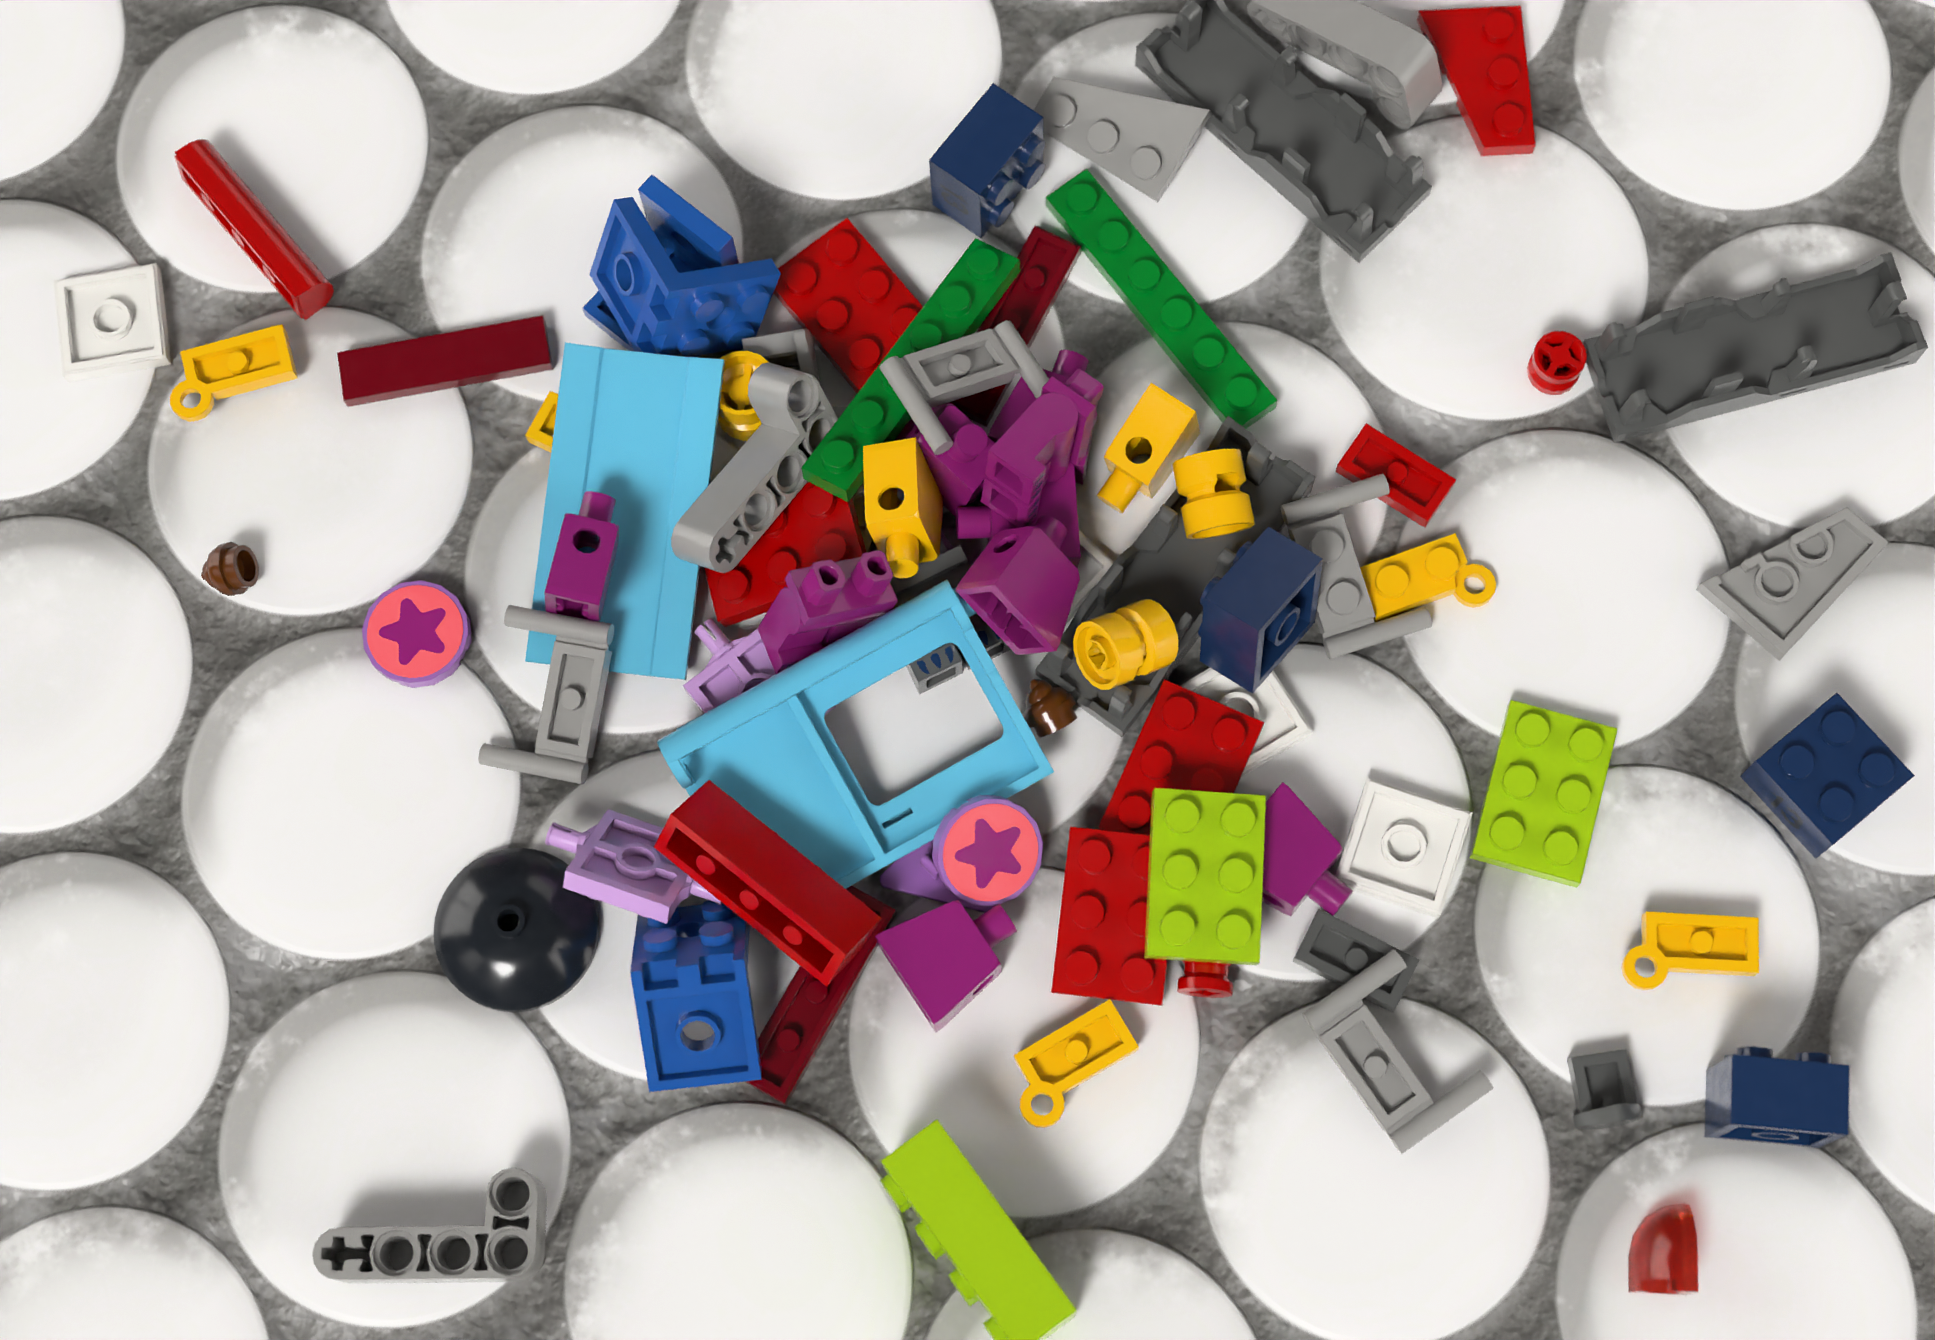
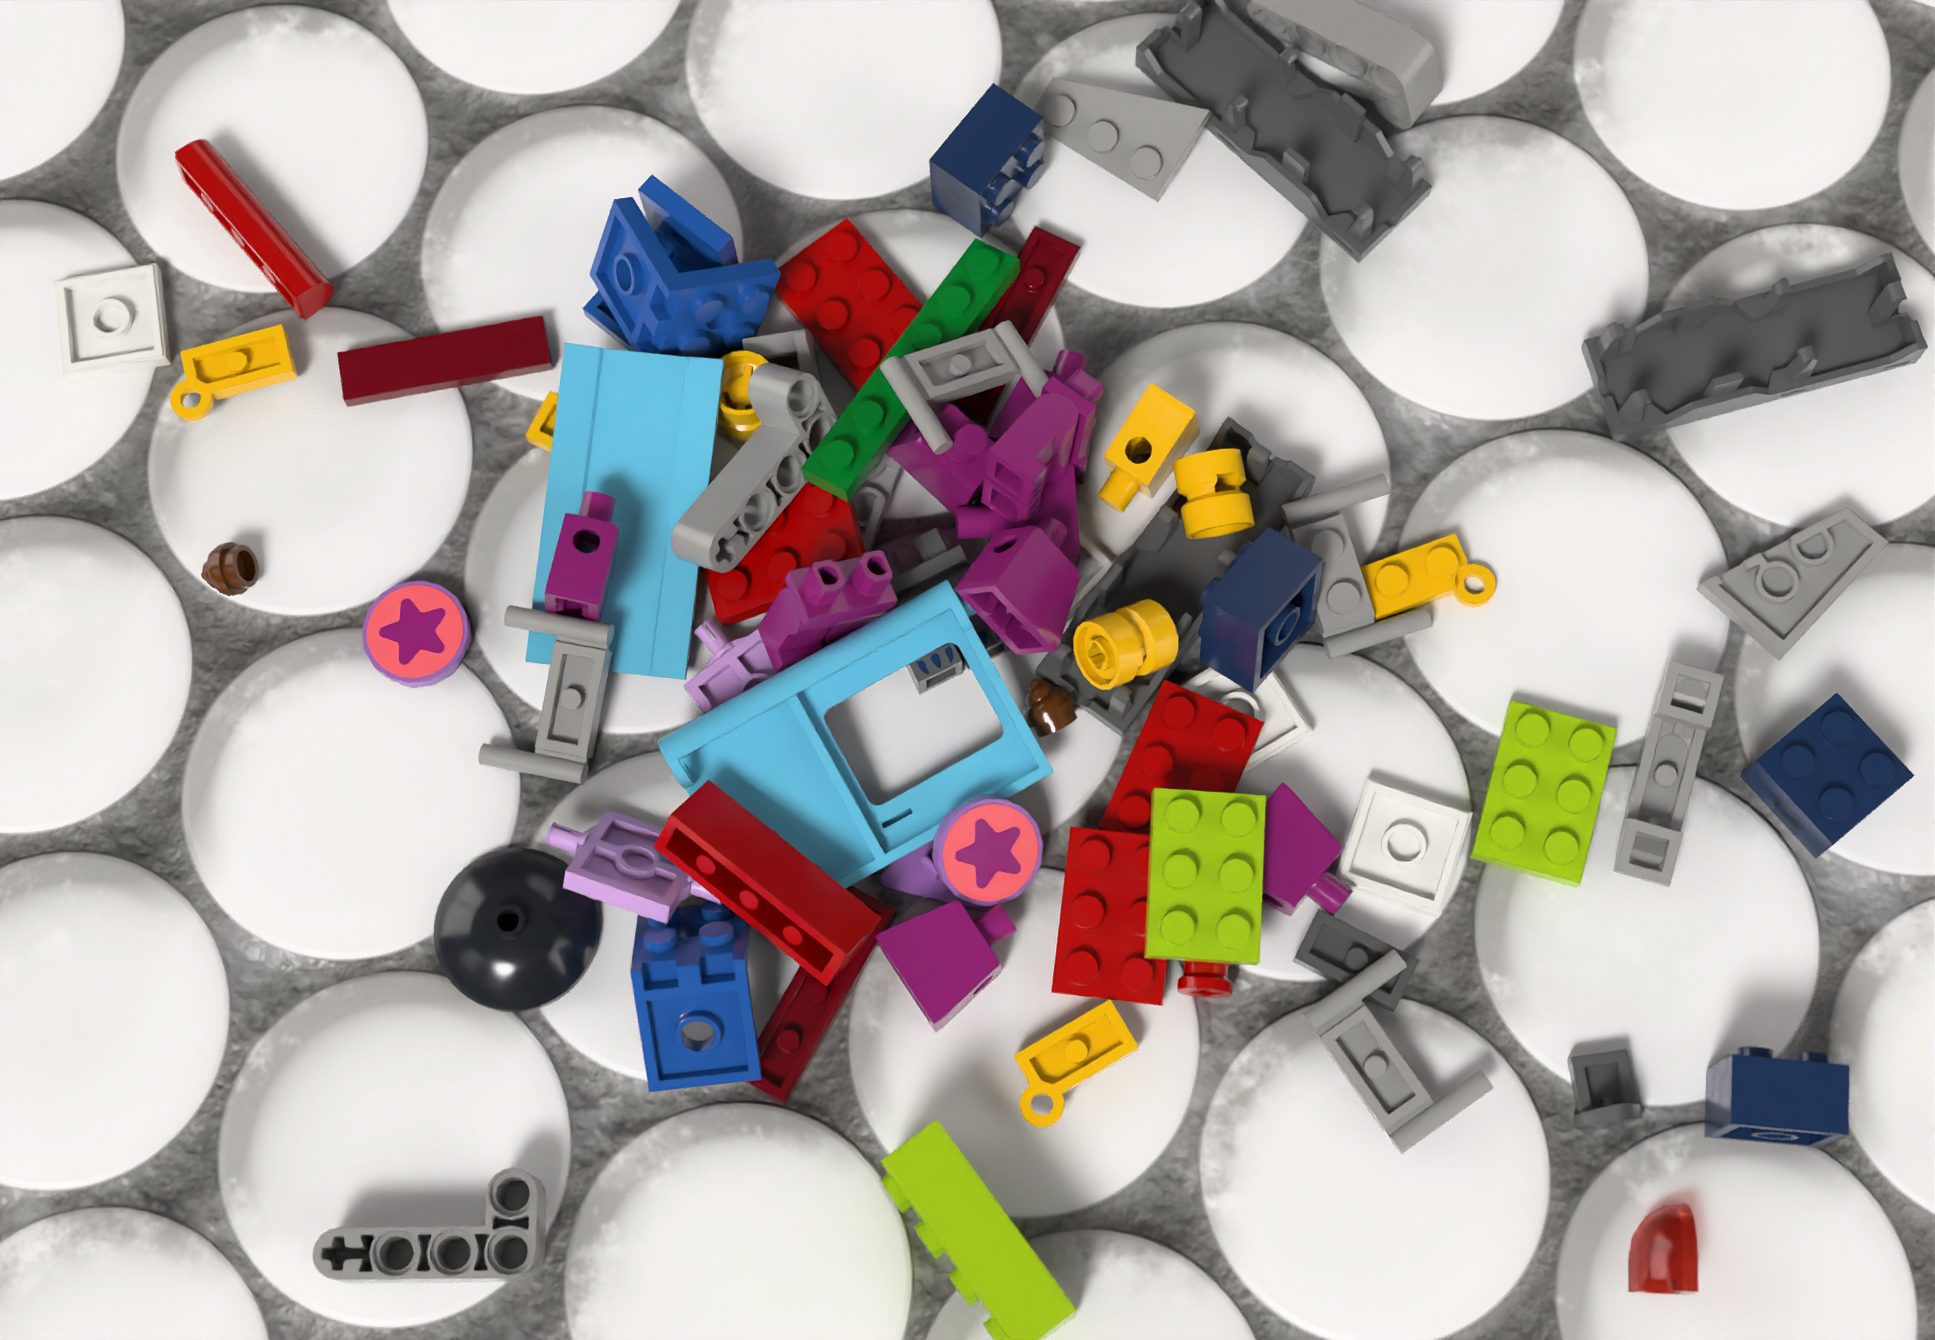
(907, 528): yellow torso -> none
(1160, 301): green plate -> none
(1414, 483): red plate -> none
(1488, 72): red wing -> none
(1562, 351): red wheel -> none
(1666, 773): none -> light grey slope
(1694, 946): yellow hinge -> none

